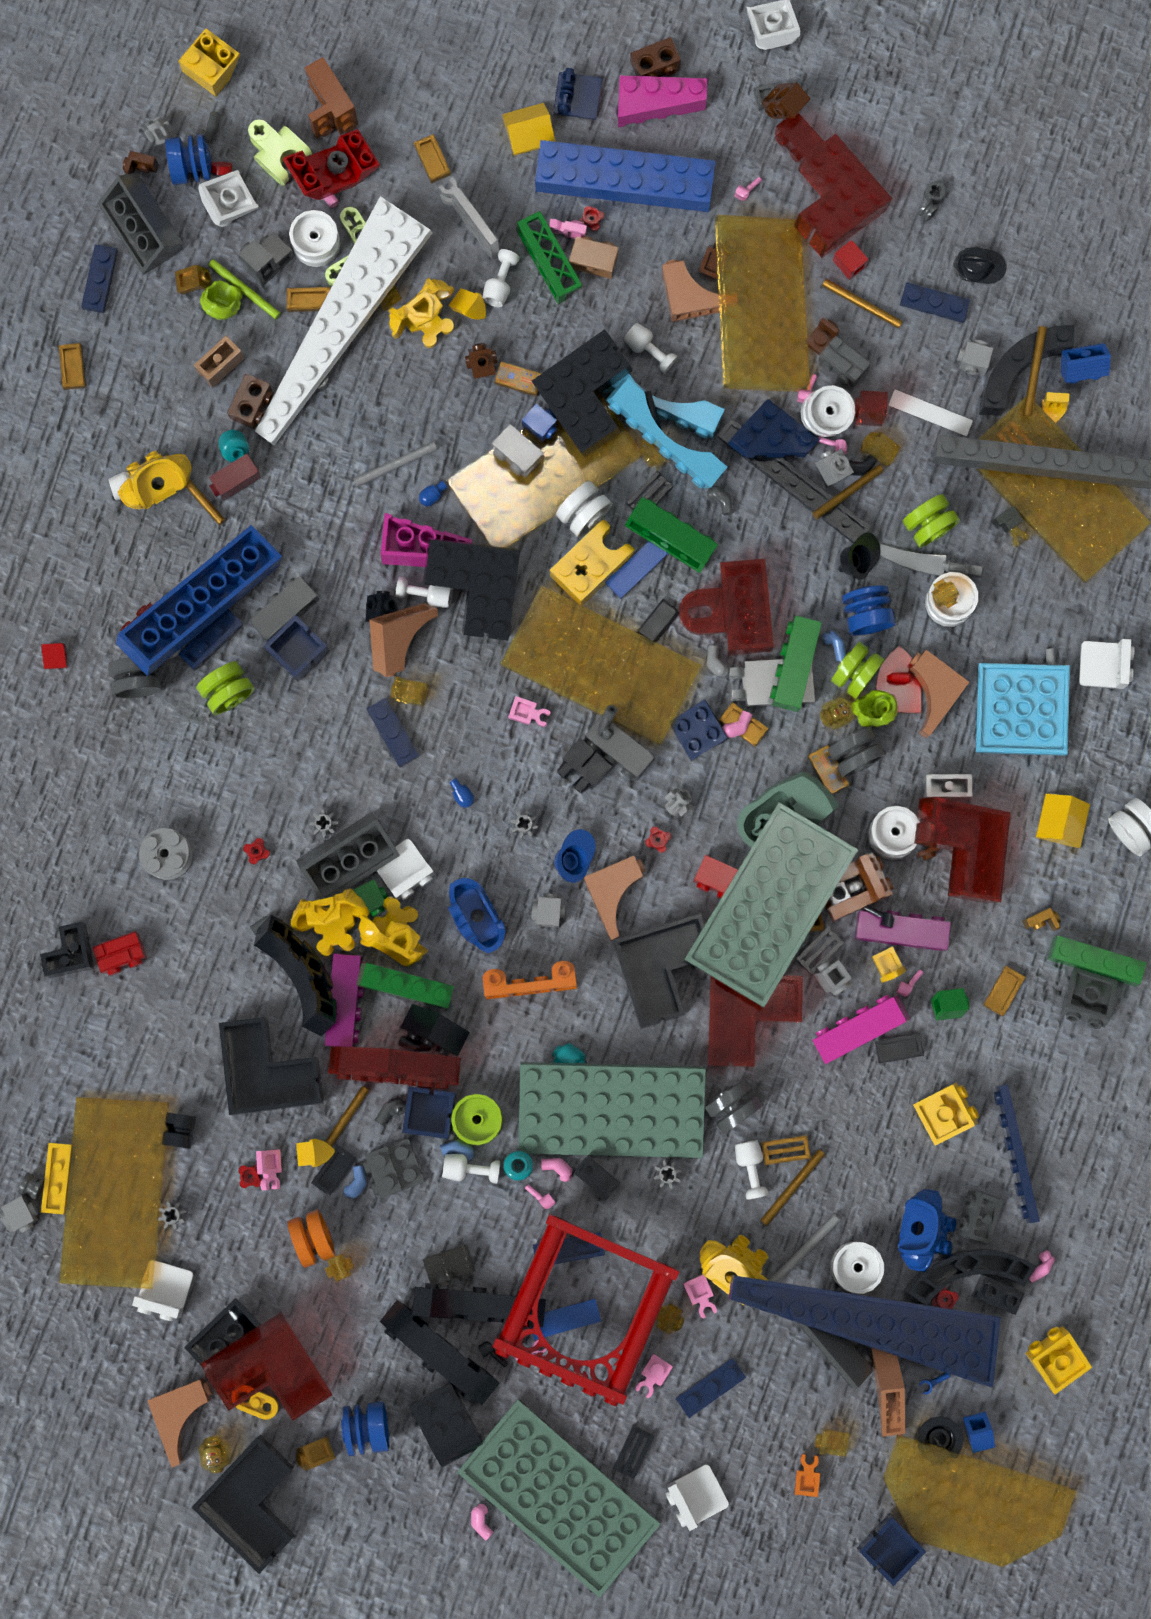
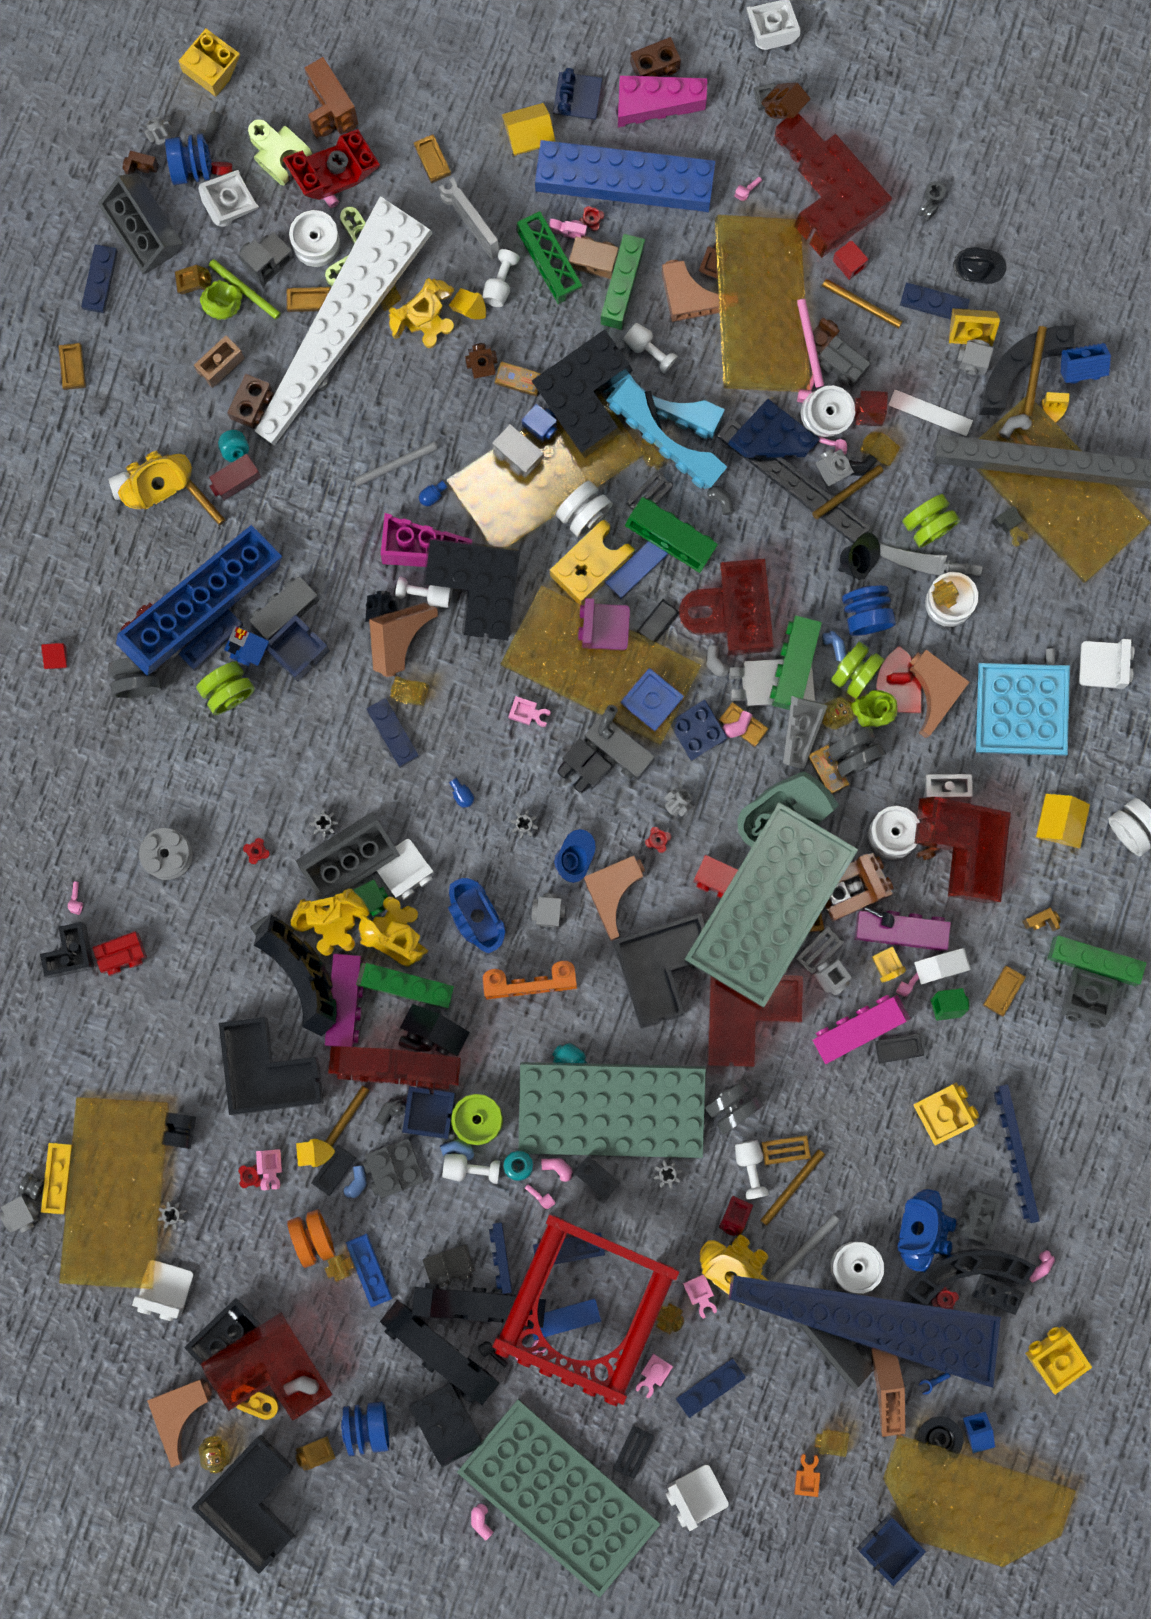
(73, 905): none -> bright pink hand
(245, 646): none -> blue brick
(301, 1384): none -> light grey arm
(369, 1270): none -> blue tile
(500, 1258): none -> dark blue plate
(604, 626): none -> magenta bracket
(622, 281): none -> green brick
(652, 699): none -> blue plate
(735, 1216): none -> dark red bracket
(802, 730): none -> light grey wing
(810, 343): none -> bright pink bar
(942, 966): none -> white slope
(973, 325): none -> yellow slope
(1015, 422): none -> light grey arm

